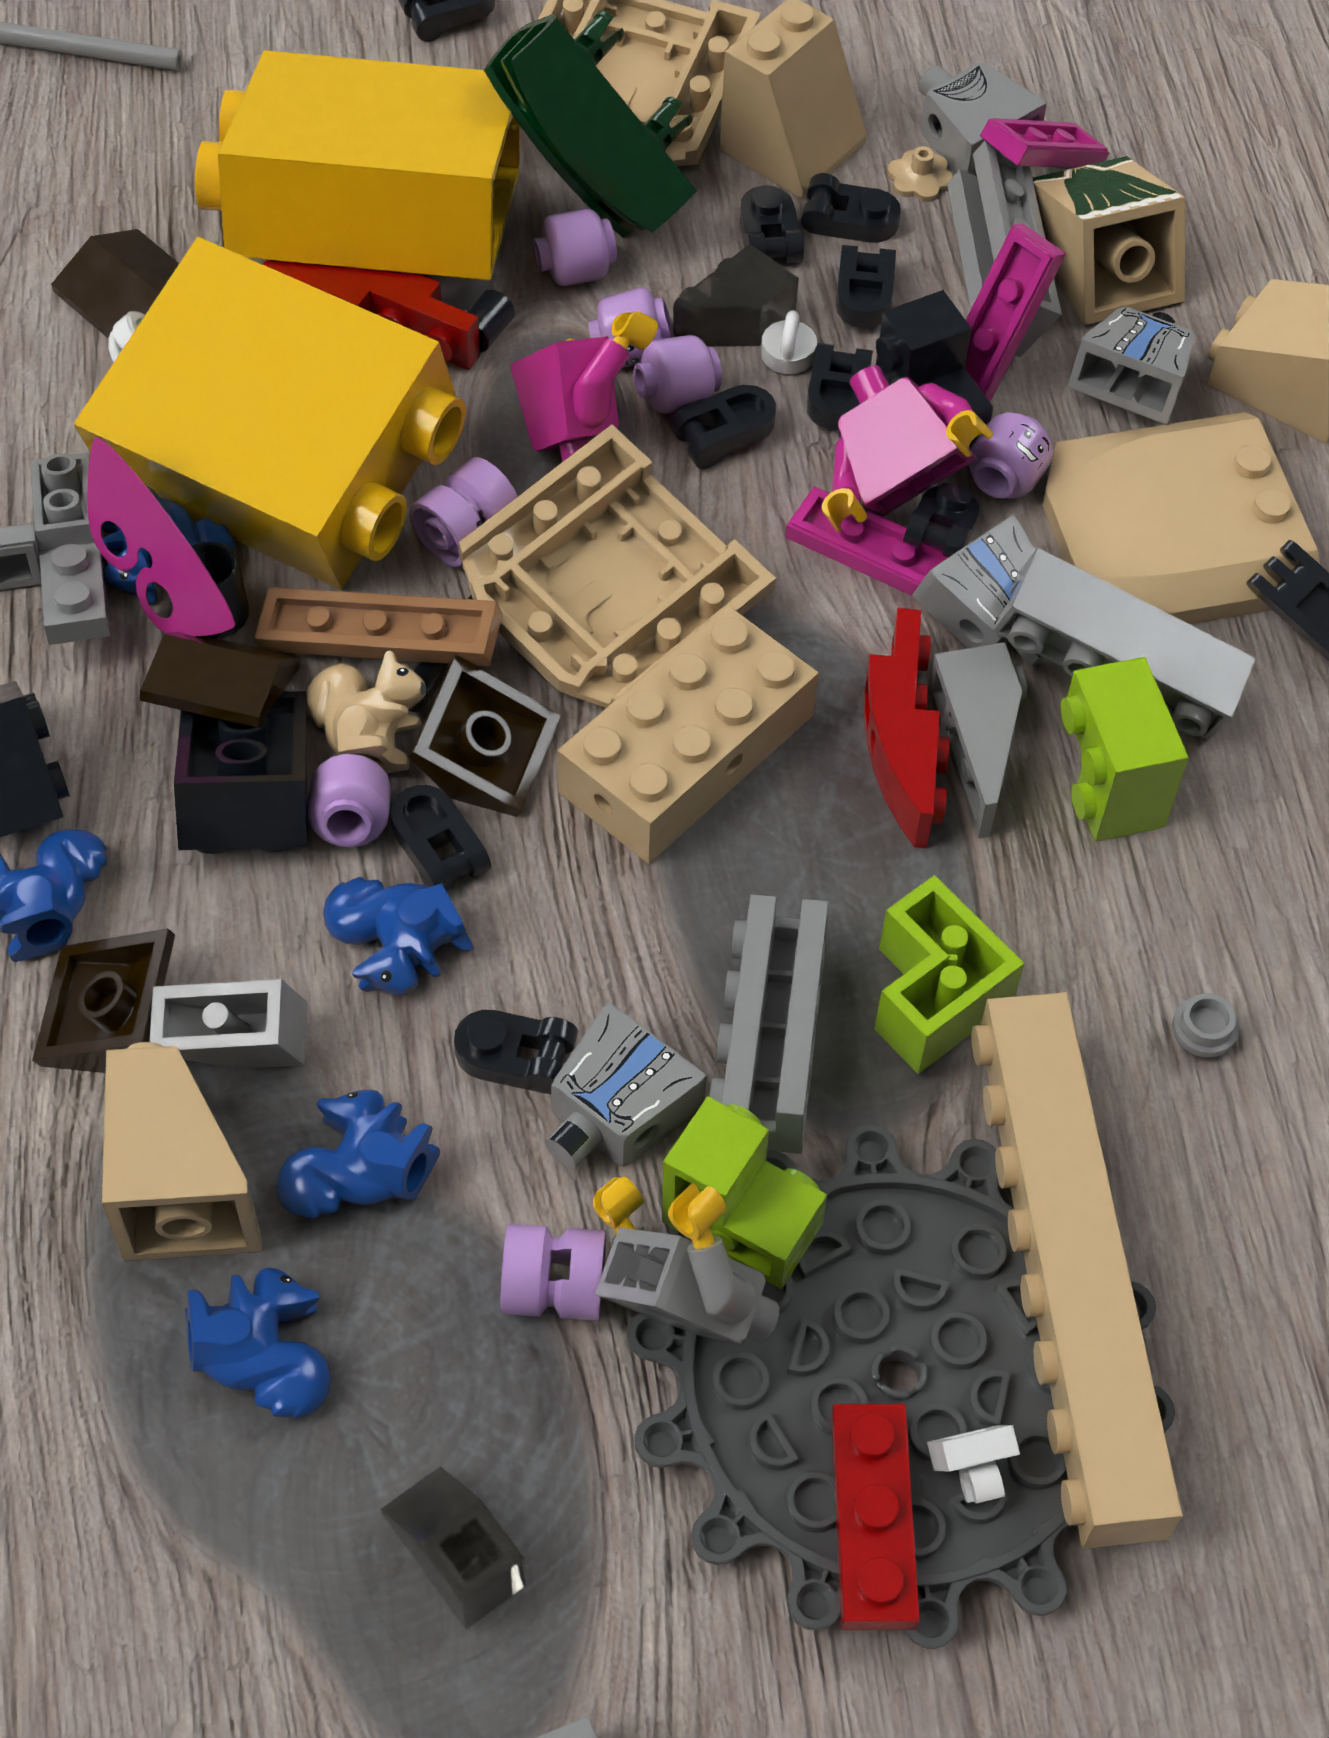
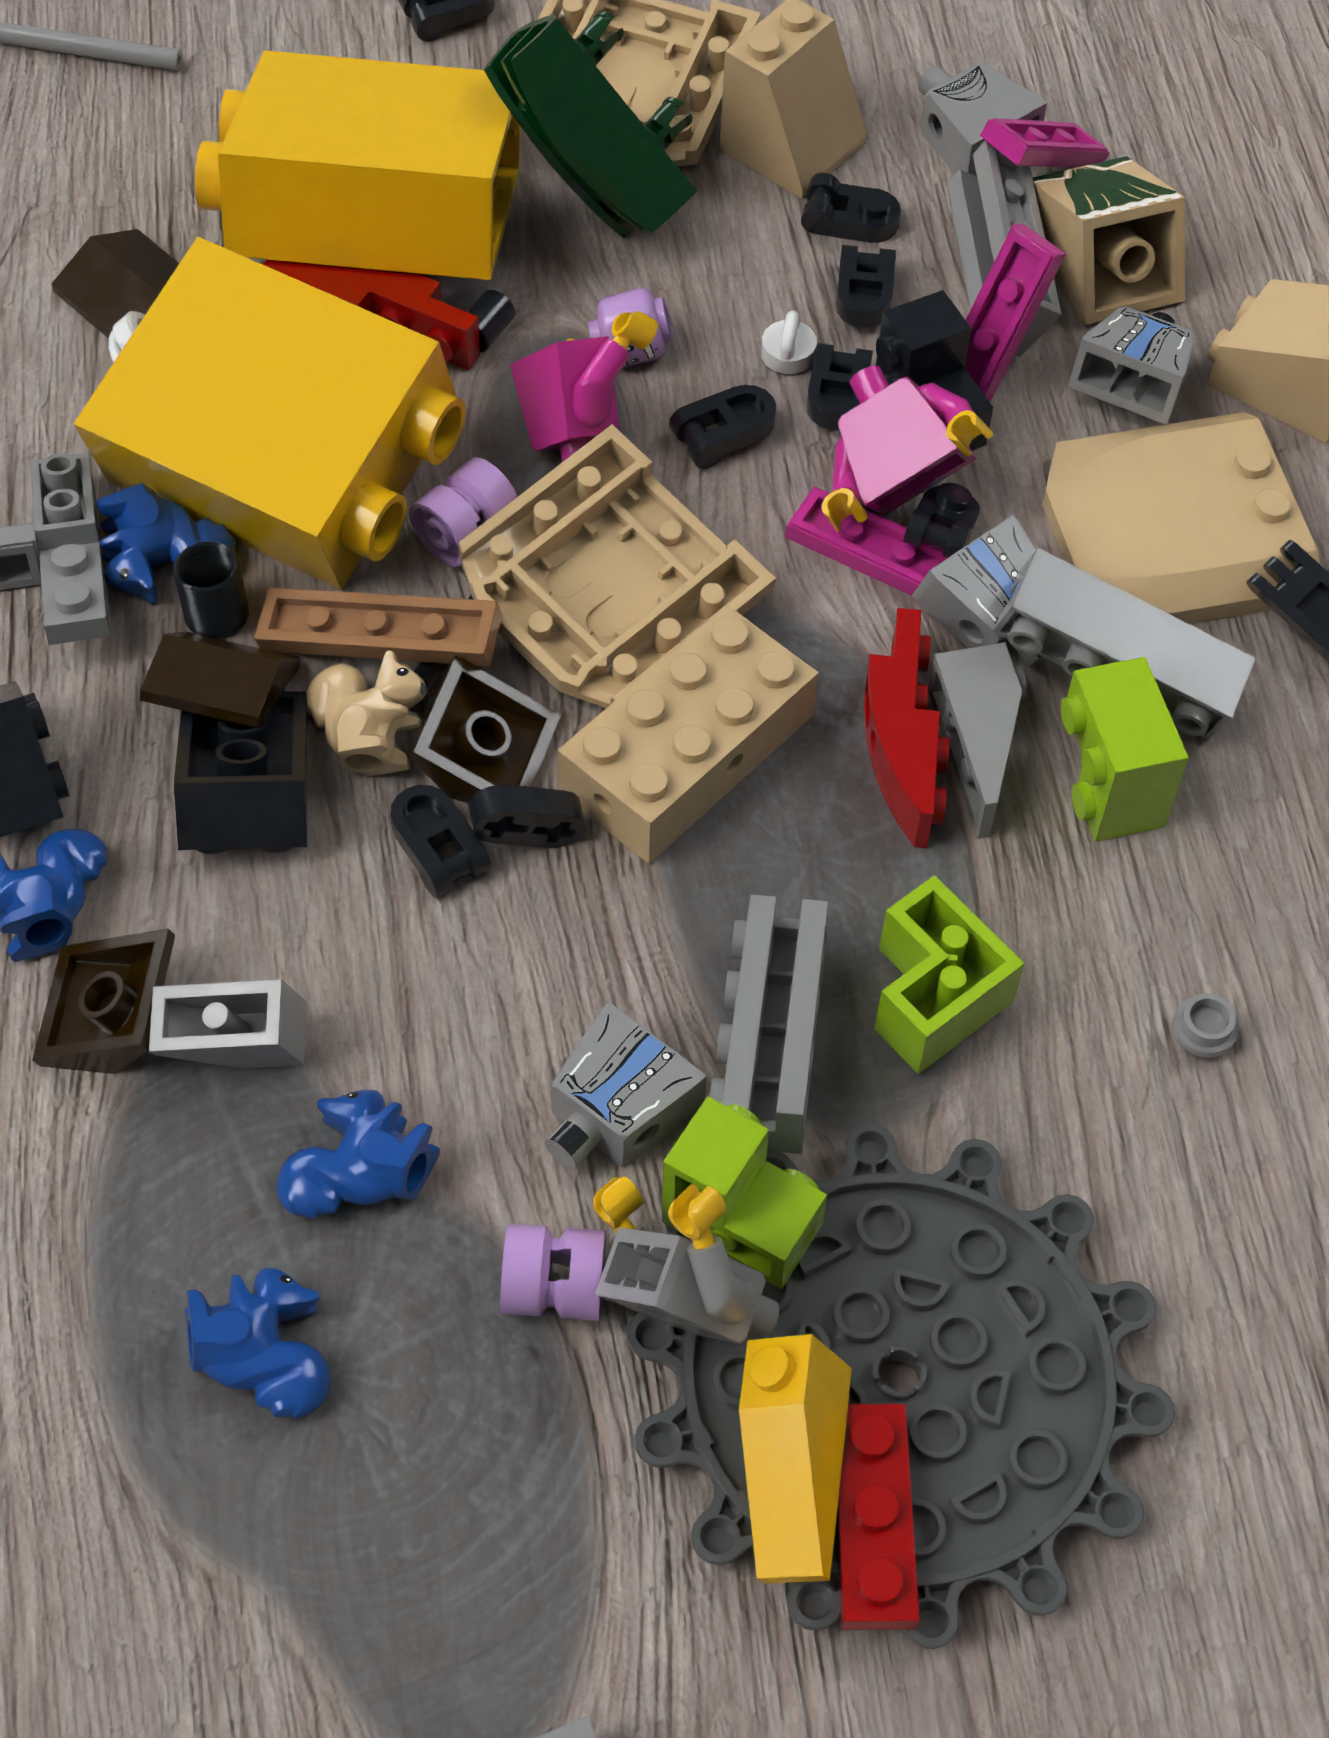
(122, 498): dark pink piece -> none
(166, 1163): tan slope -> none
(349, 800): lavender head -> none
(406, 920): blue animal -> none
(457, 1545): clear smoke slope -> none
(492, 1041): black plate -> none
(527, 816): none -> black beam
(575, 247): lavender head -> none
(677, 373): lavender head -> none
(736, 301): clear smoke slope -> none
(771, 223): black plate -> none
(793, 1453): none -> yellow slope
(920, 174): tan plant -> none
(975, 1458): white tile -> none
(1013, 457): lavender head -> none
(1075, 1276): tan brick -> none

